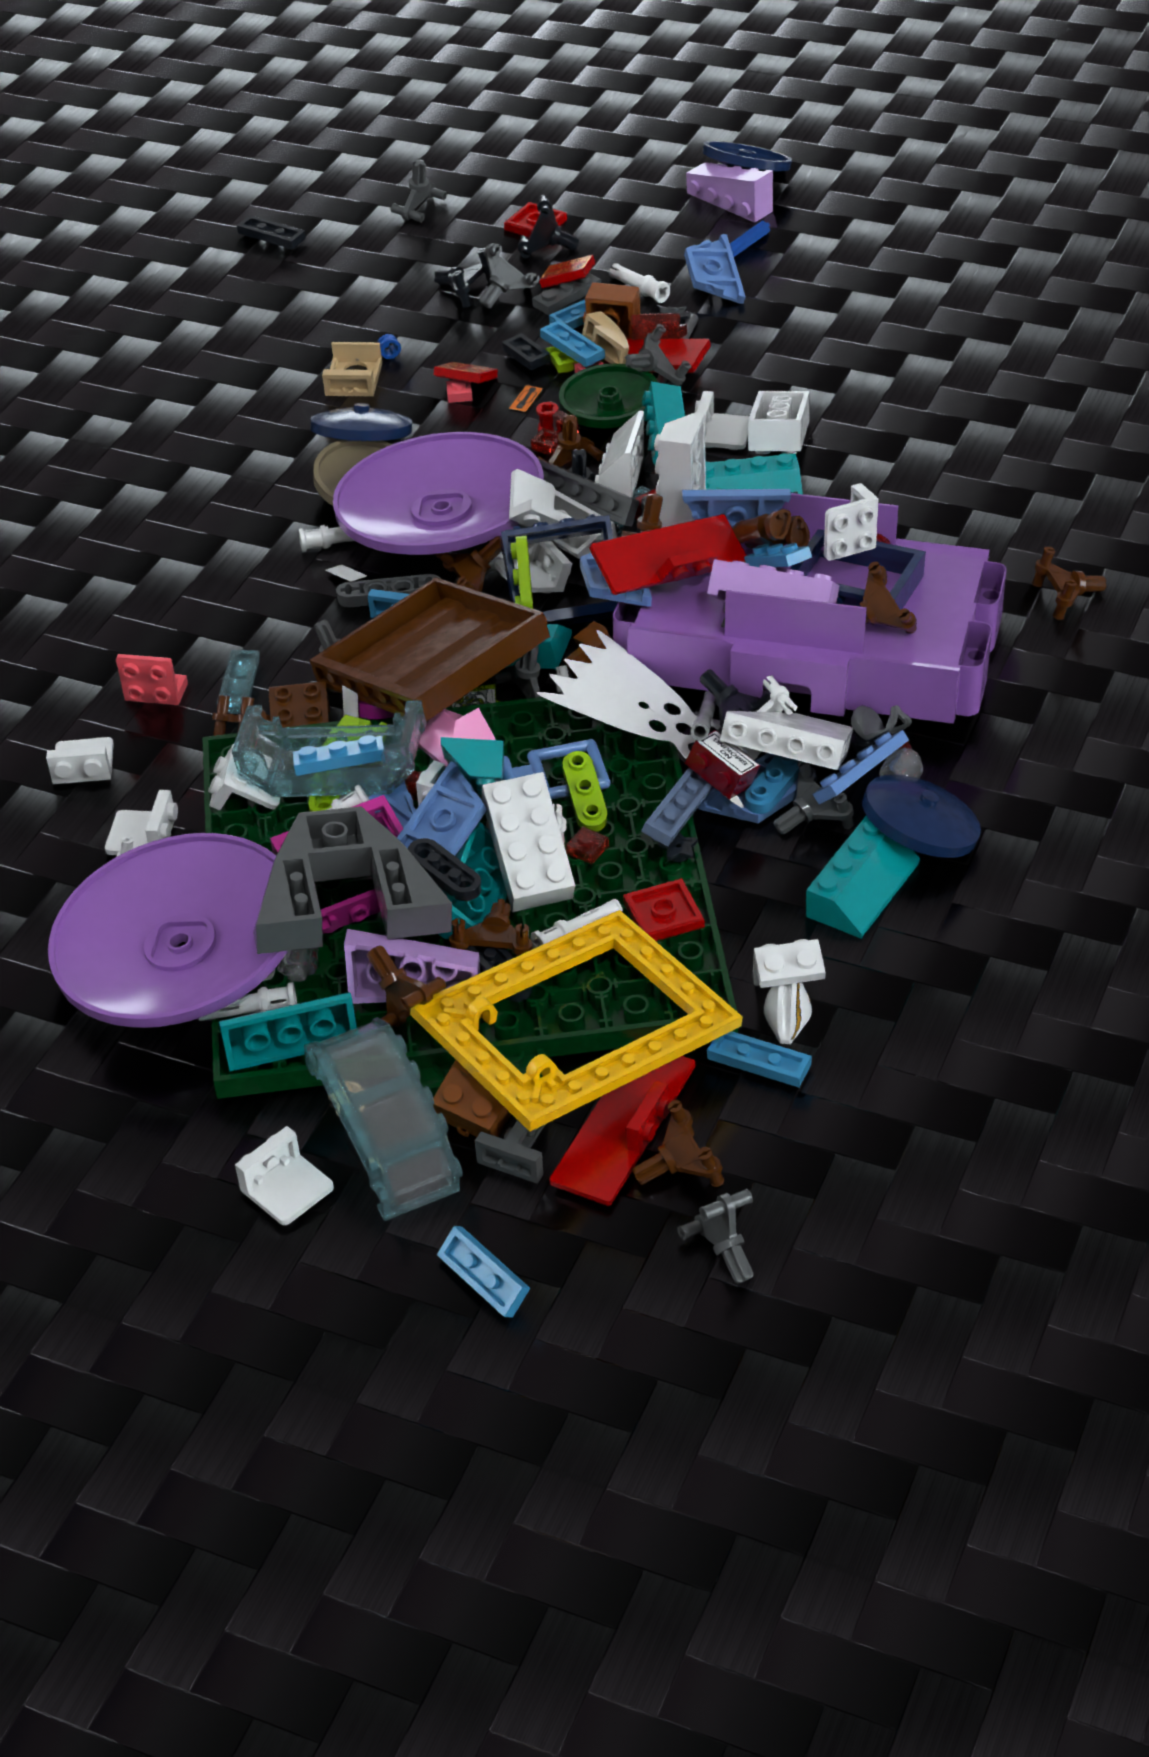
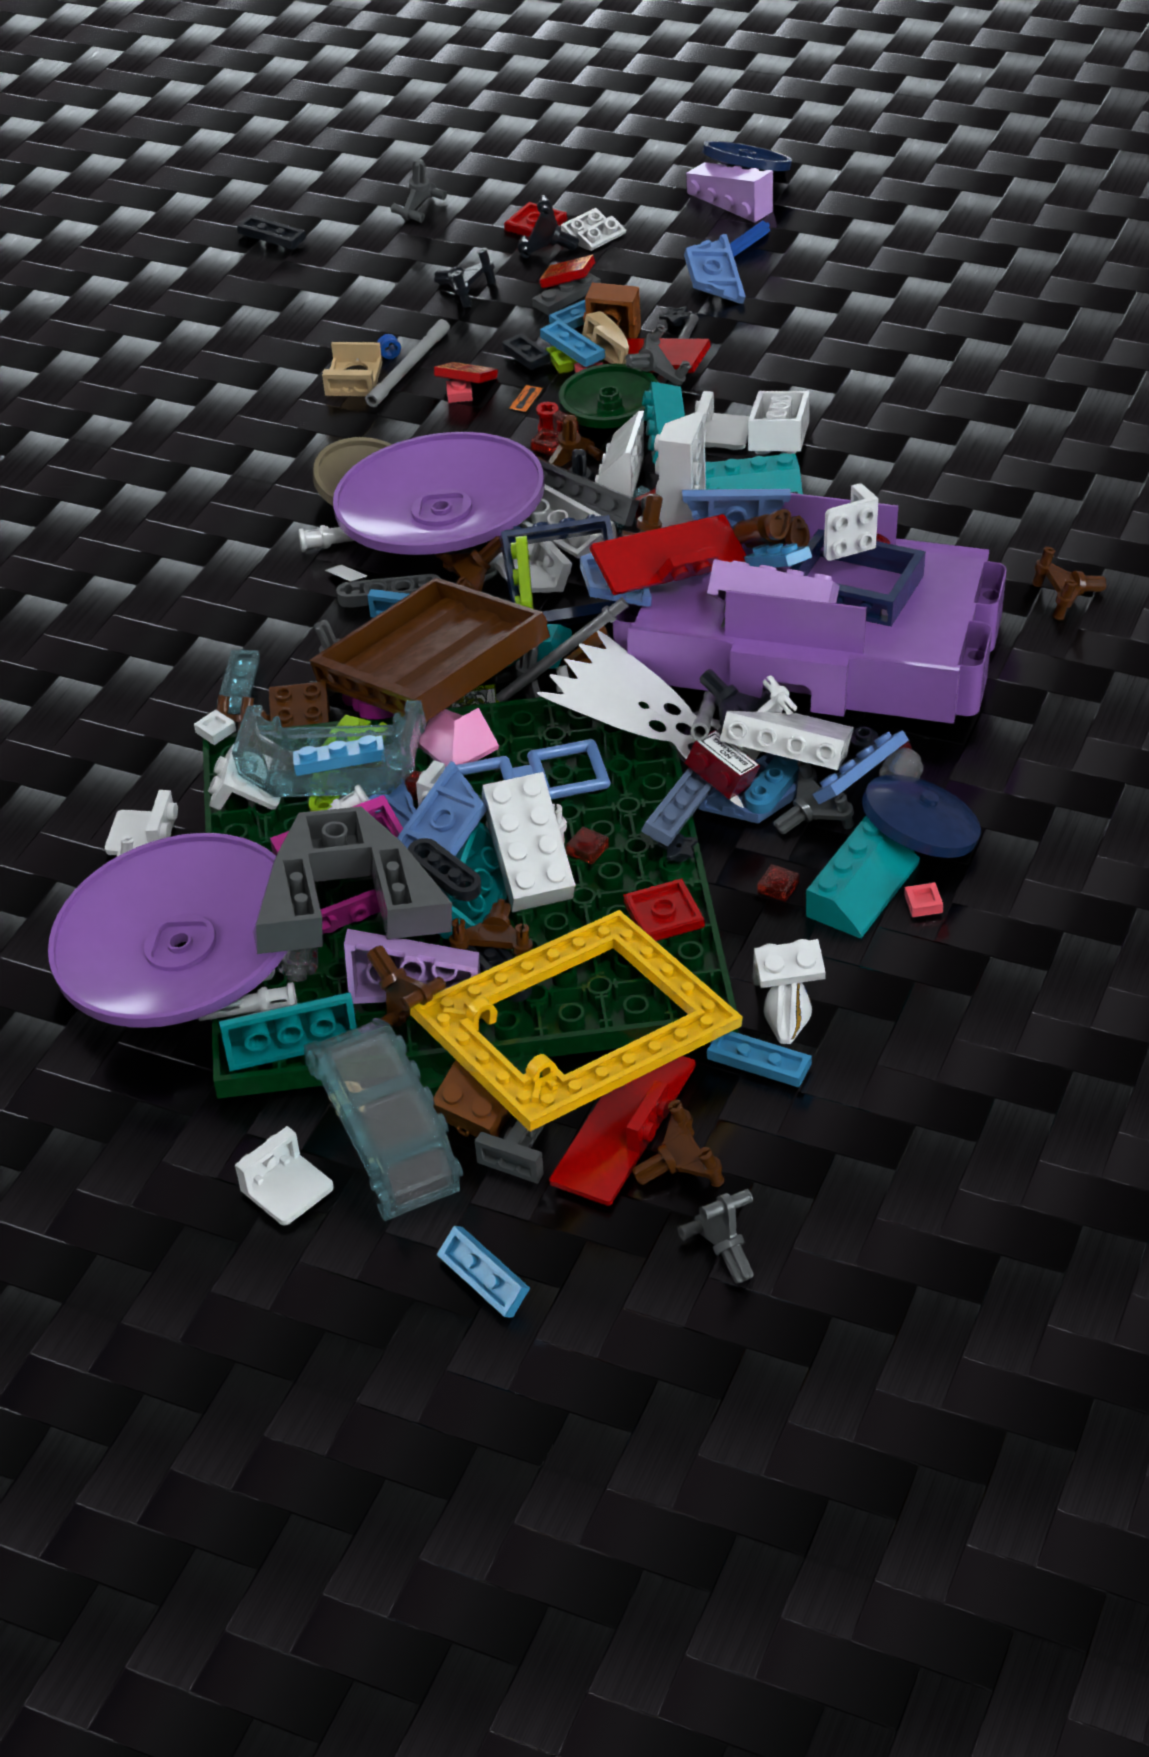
(81, 760): white bracket -> none
(150, 679): coral bracket -> none
(215, 727): none -> white plate
(350, 702): white sticker -> none
(361, 424): dark blue dish -> none
(382, 389): none -> light grey piece
(476, 759): teal slope -> none
(503, 276): dark grey axle -> none
(532, 500): white bracket -> none
(562, 927): white pin -> none
(584, 800): lime plate -> none
(593, 229): none -> white slope
(608, 614): none -> flat silver bar
(646, 323): clear red bracket -> none
(647, 284): white pin -> none
(778, 882): none -> clear red plate
(869, 725): dark grey piece -> none
(881, 605): reddish brown axle -> none
(923, 899): none -> coral plate

